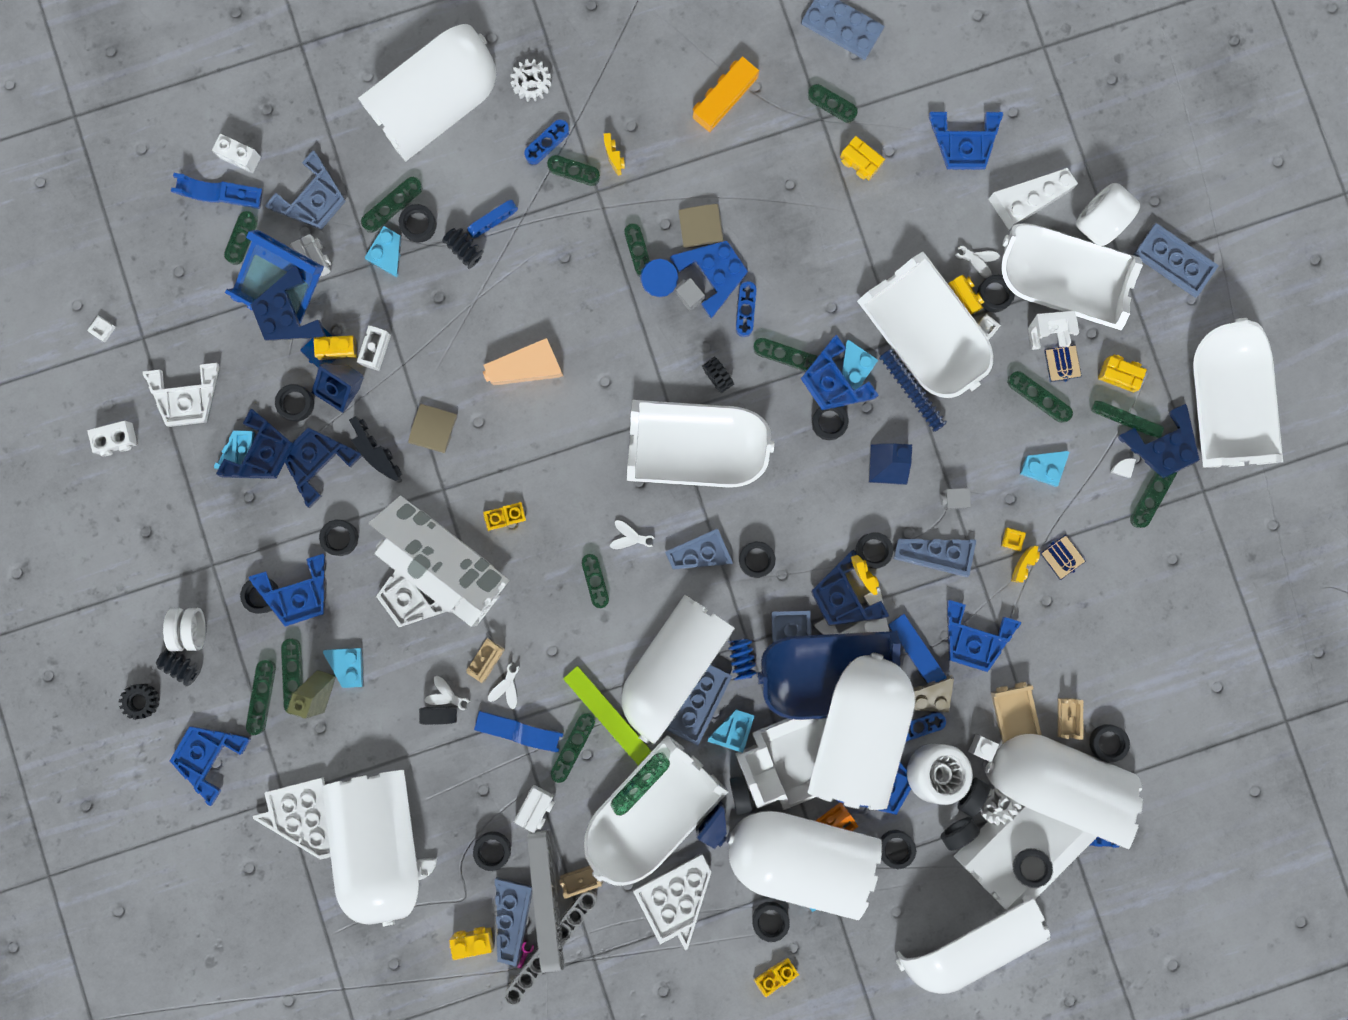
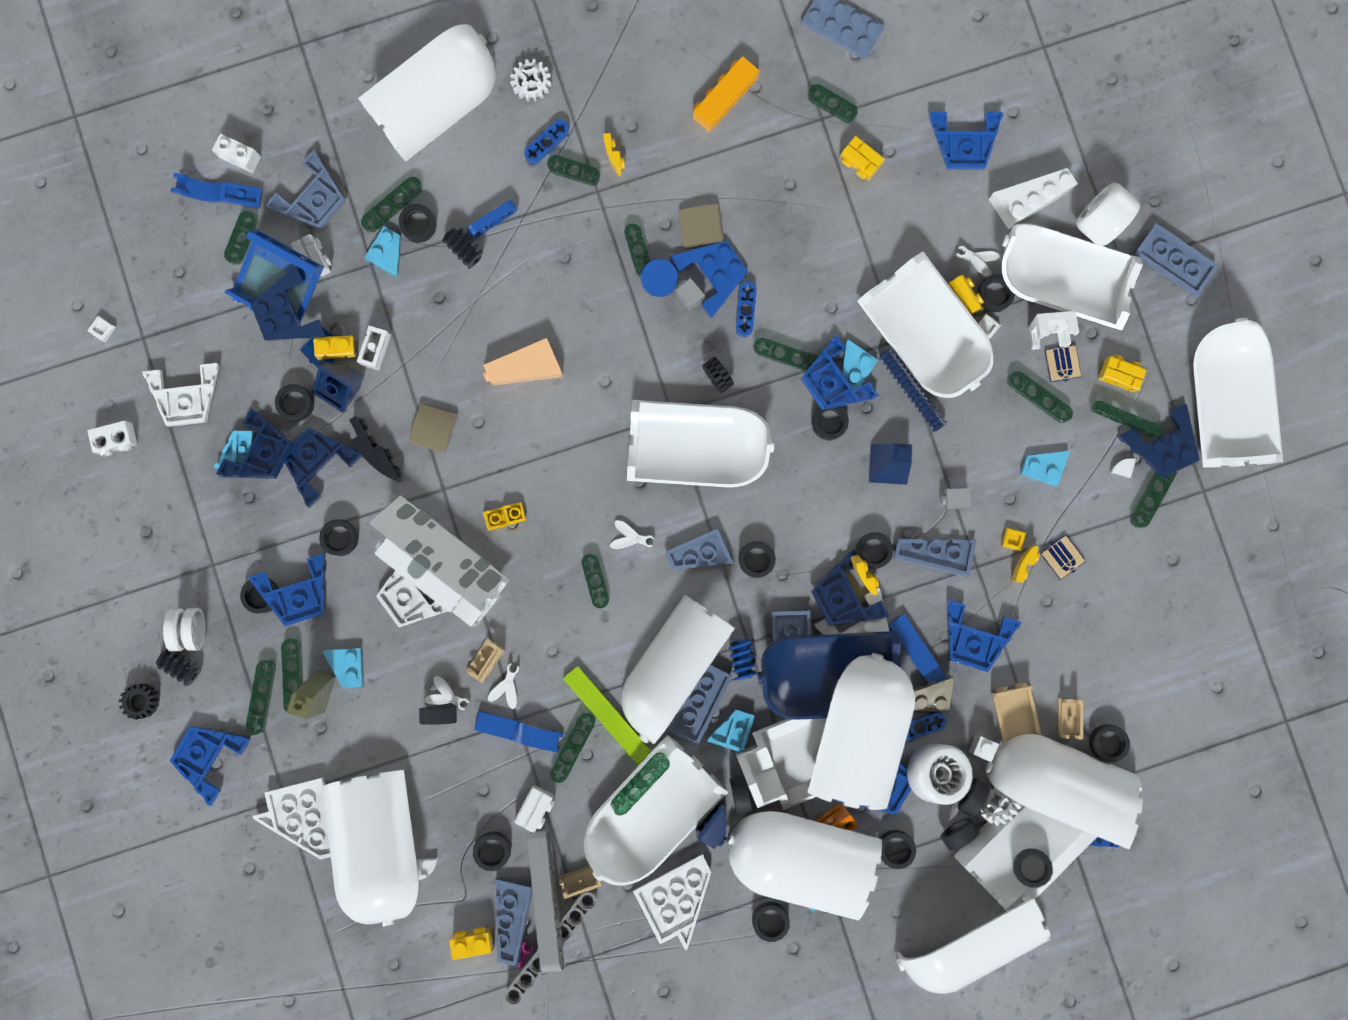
(775, 977): yellow slope -> none

